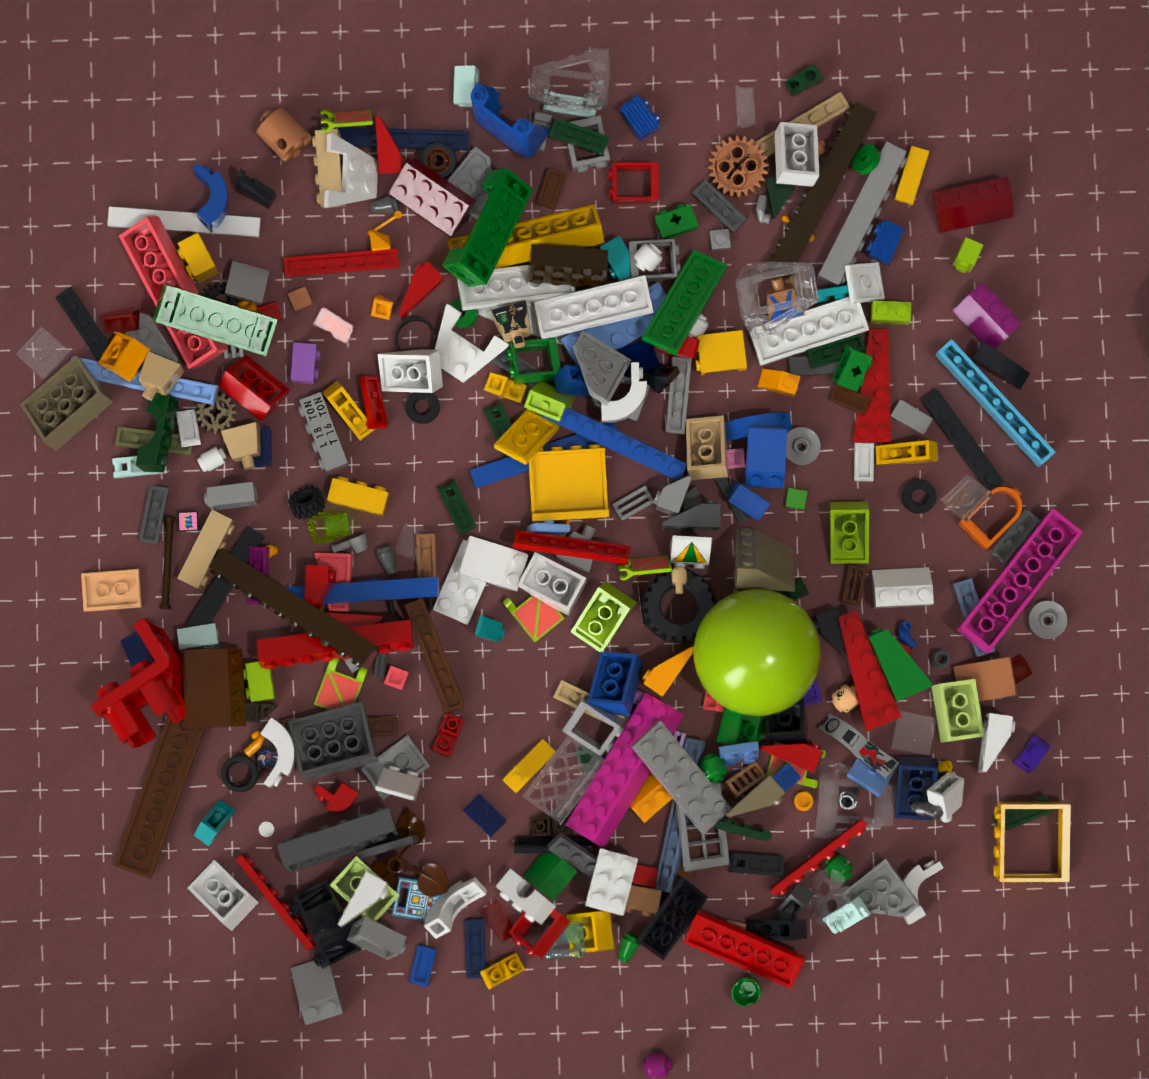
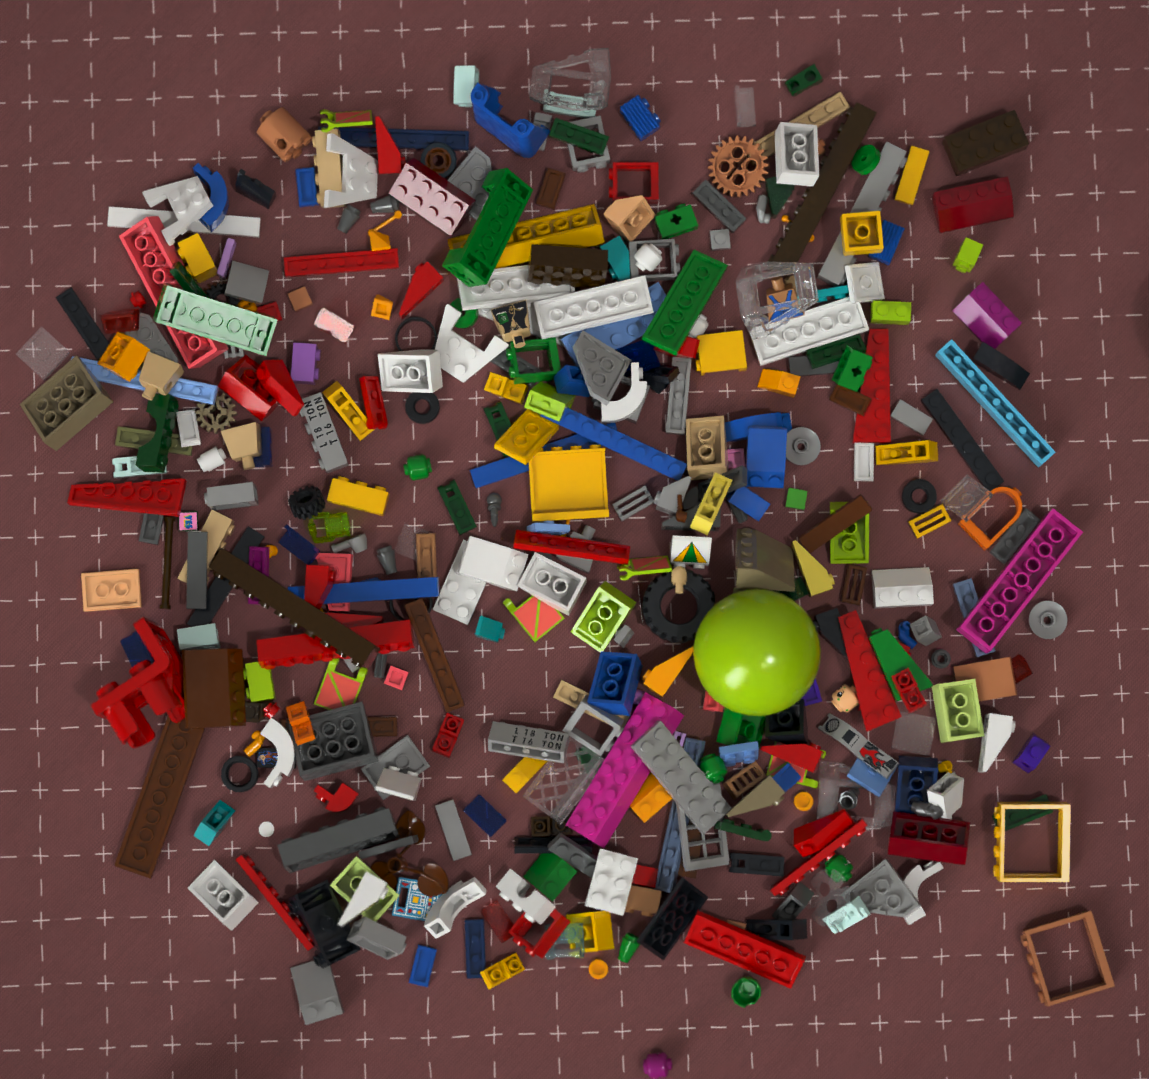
(137, 299): none -> red plate
(148, 497): none -> red wing
(185, 279): none -> dark green tile
(187, 200): none -> white wing
(197, 570): none -> dark grey tile
(226, 258): none -> lavender tile
(271, 709): none -> red plate
(279, 384): none -> red slope
(299, 546): none -> clear blue panel
(300, 723): none -> orange slope
(306, 187): none -> blue tile
(348, 218): none -> dark grey cone
(418, 467): none -> green head
(453, 830): none -> light grey tile
(494, 501): none -> dark grey bar
(528, 742): none -> light grey brick
(598, 969): none -> light orange tile
(623, 635): none -> light grey plate
(629, 216): none -> light nougat slope
(680, 515): none -> reddish brown hand
(711, 503): none -> light yellow slope
(738, 478): none -> dark grey plate
(814, 574): none -> light yellow slope
(819, 833): none -> red slope
(835, 523): none -> reddish brown tile
(861, 233): none -> yellow brick
(908, 690): none -> red slope
(915, 528): none -> yellow tile
(925, 630): none -> light grey panel
(929, 838): none -> dark red slope
(985, 143): none -> dark brown brick
(1107, 981): none -> nougat window

